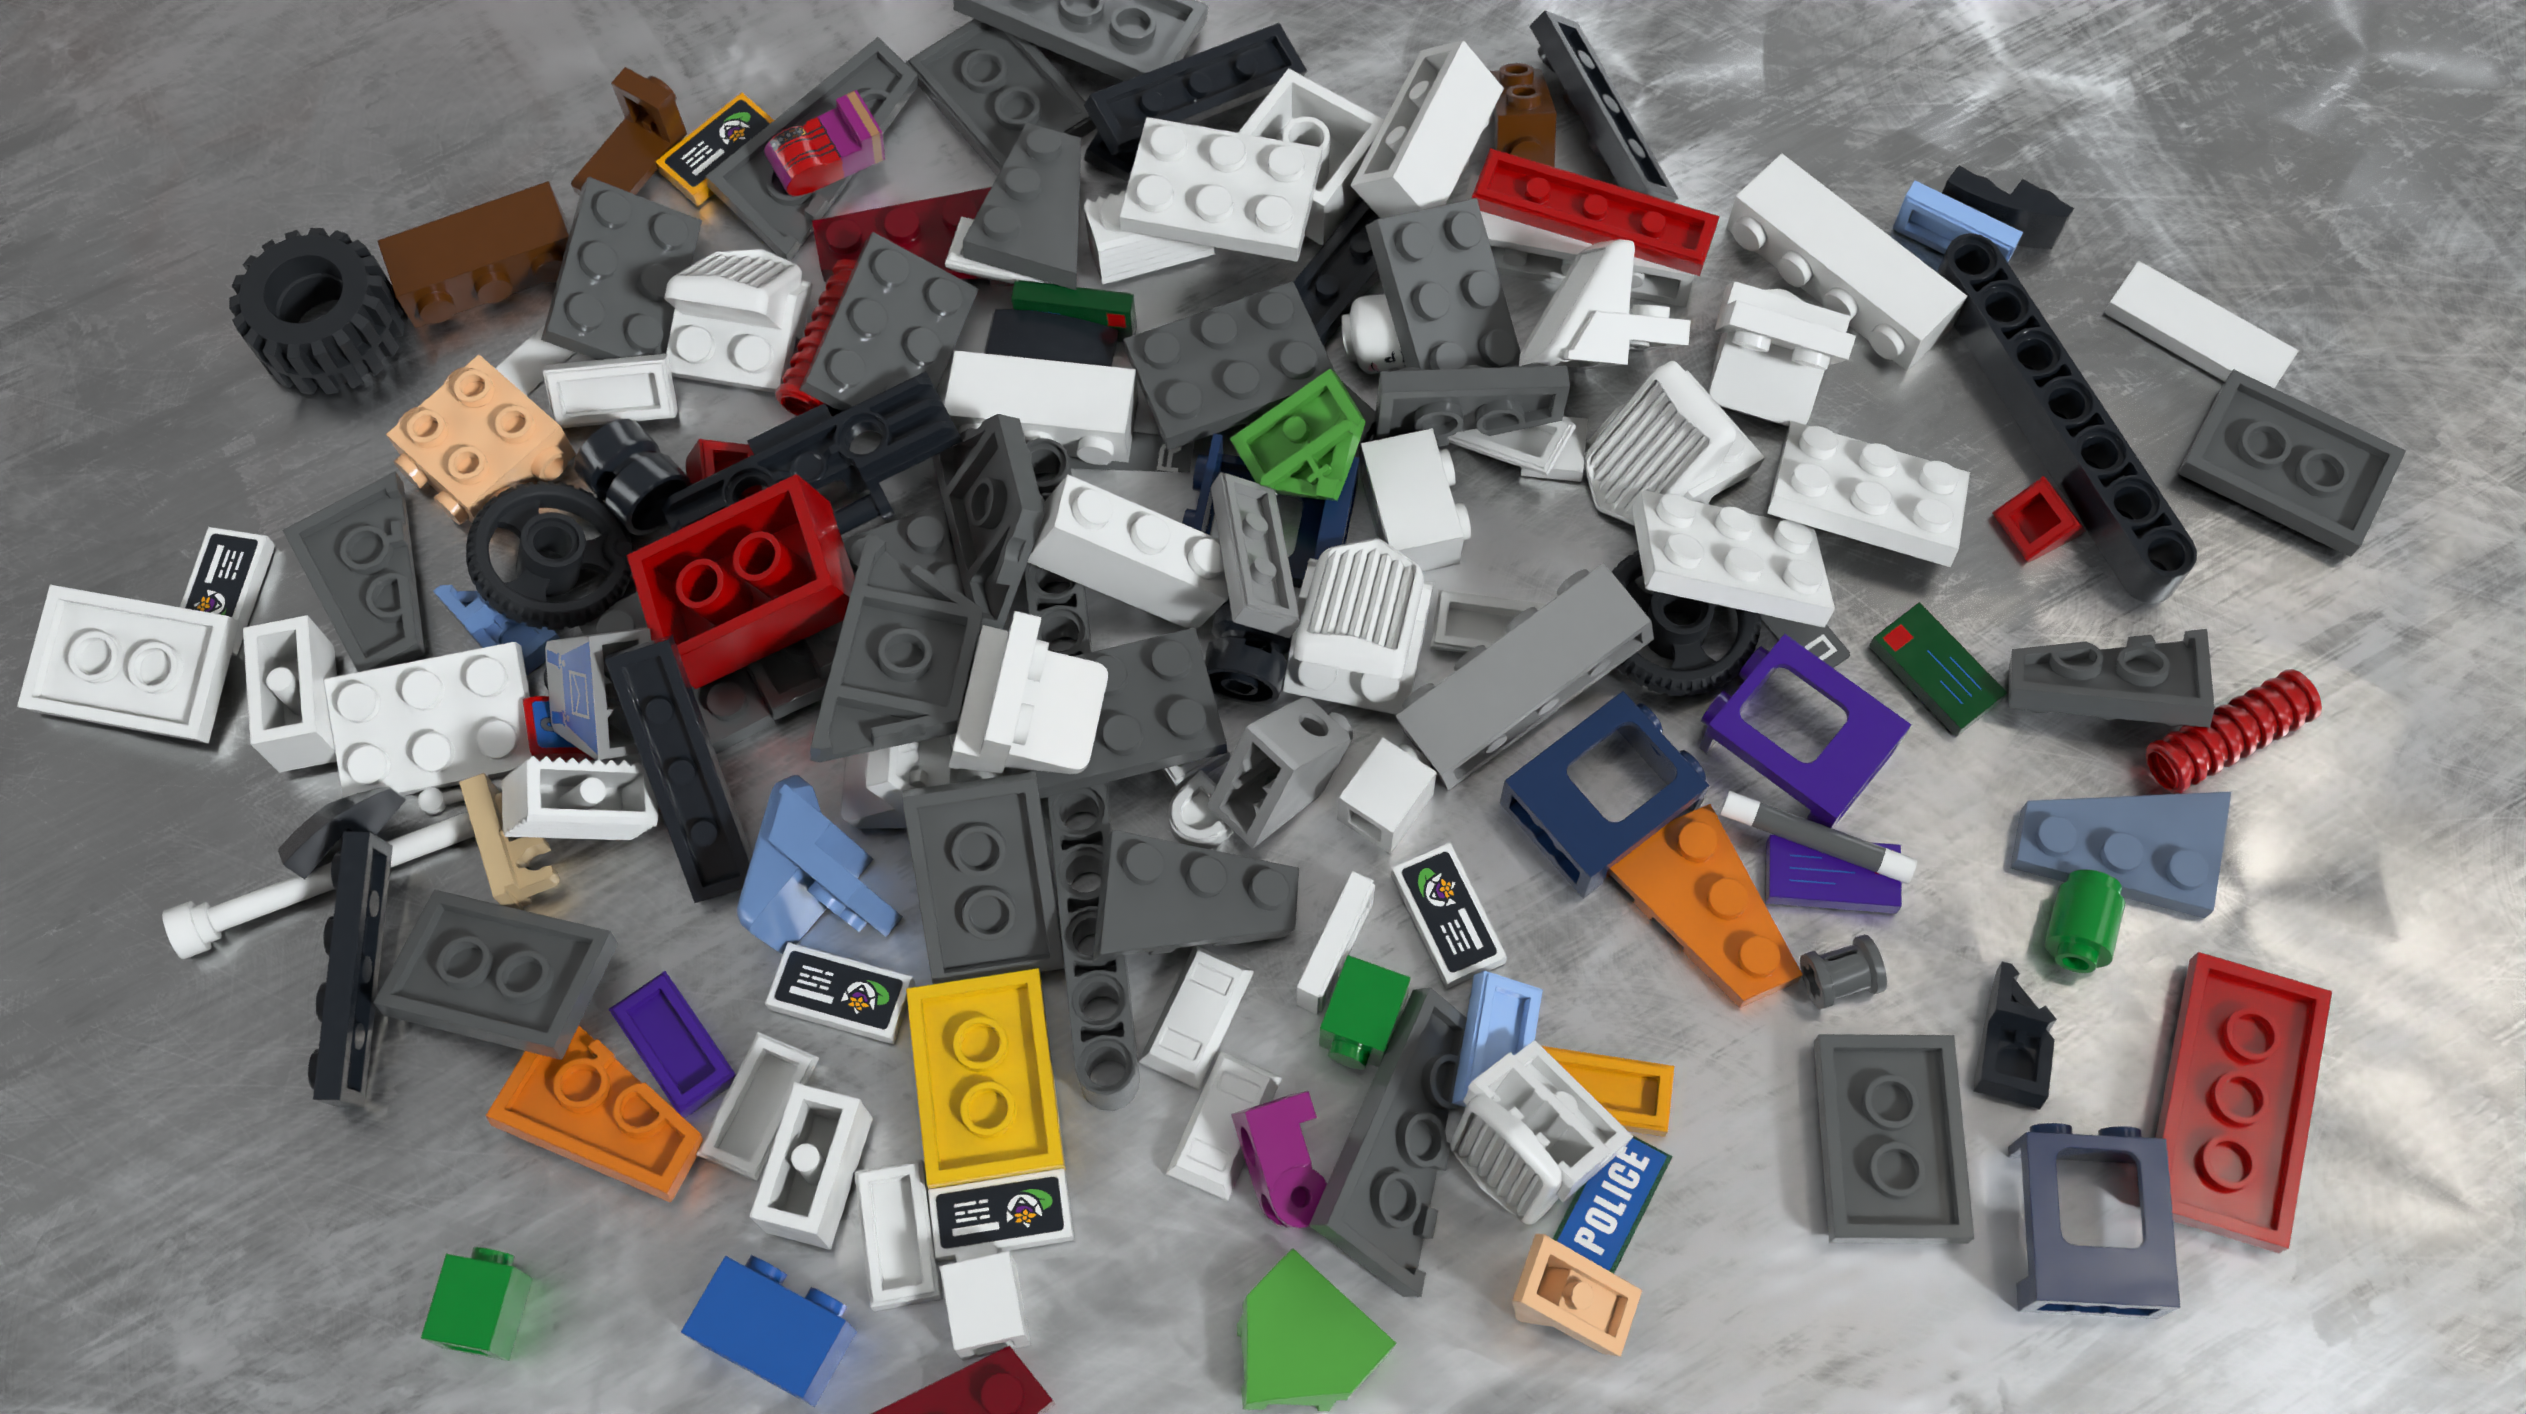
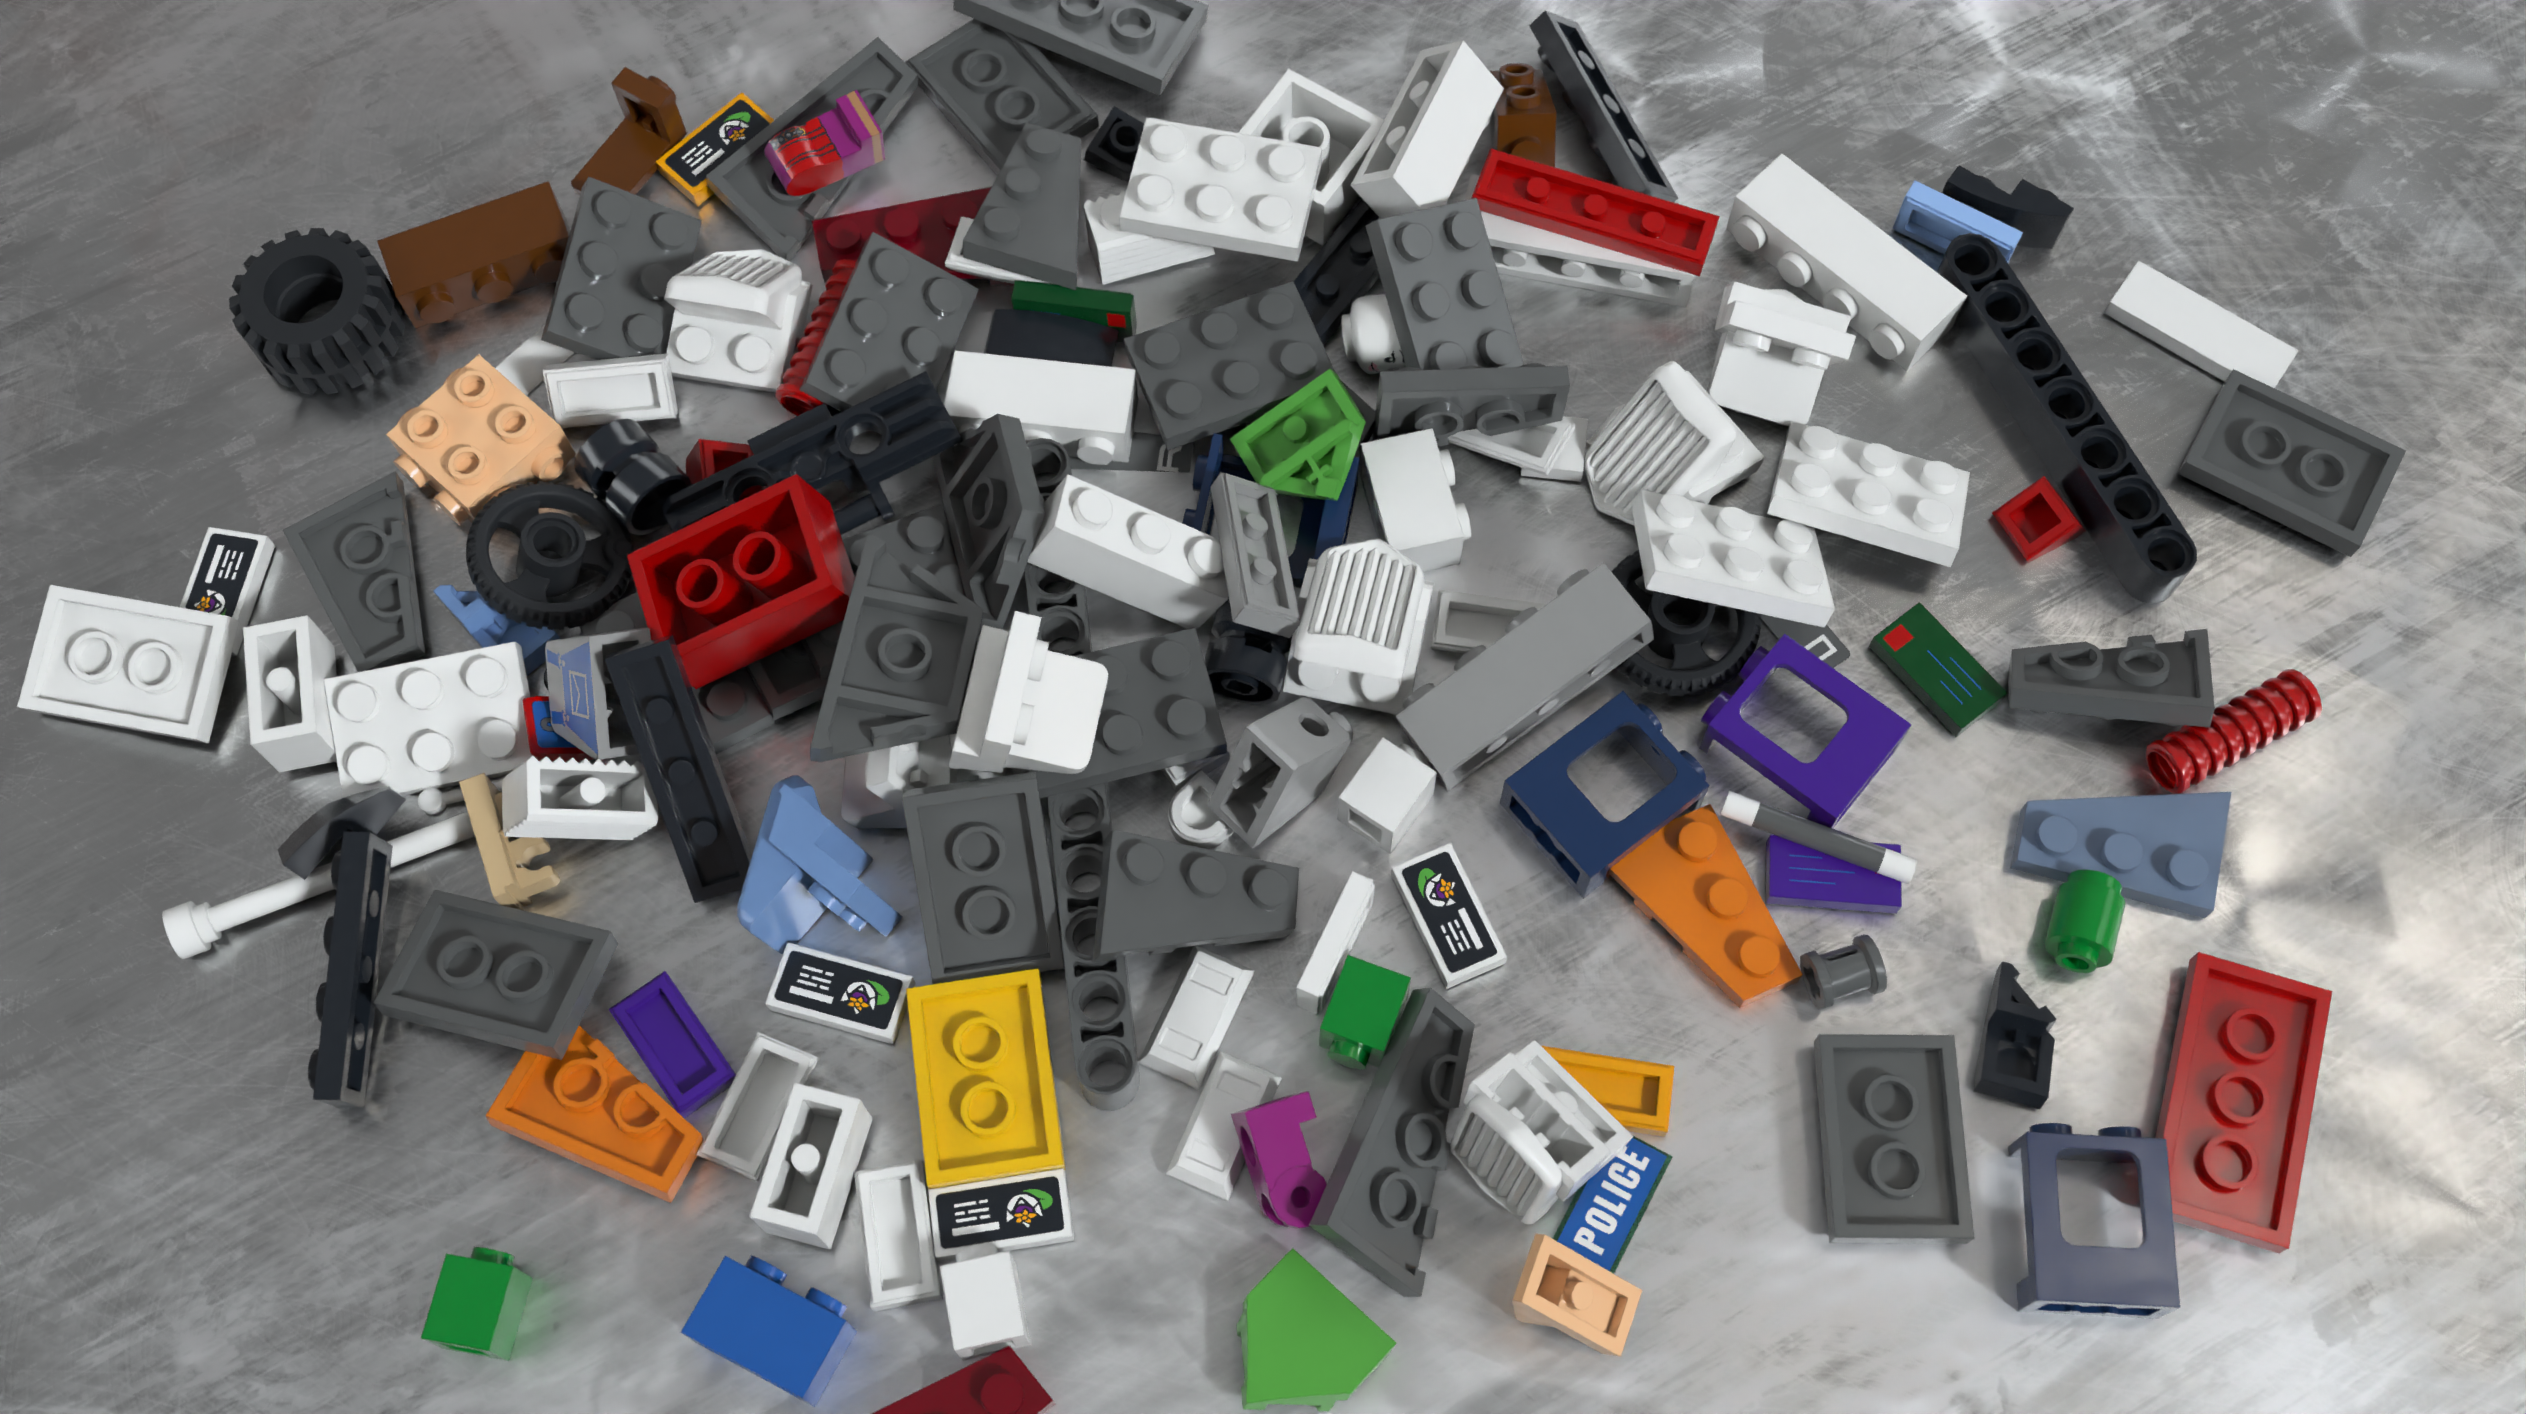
(1194, 86): black plate -> none
(1499, 1021): light blue tile -> none
(1591, 317): white piece -> none

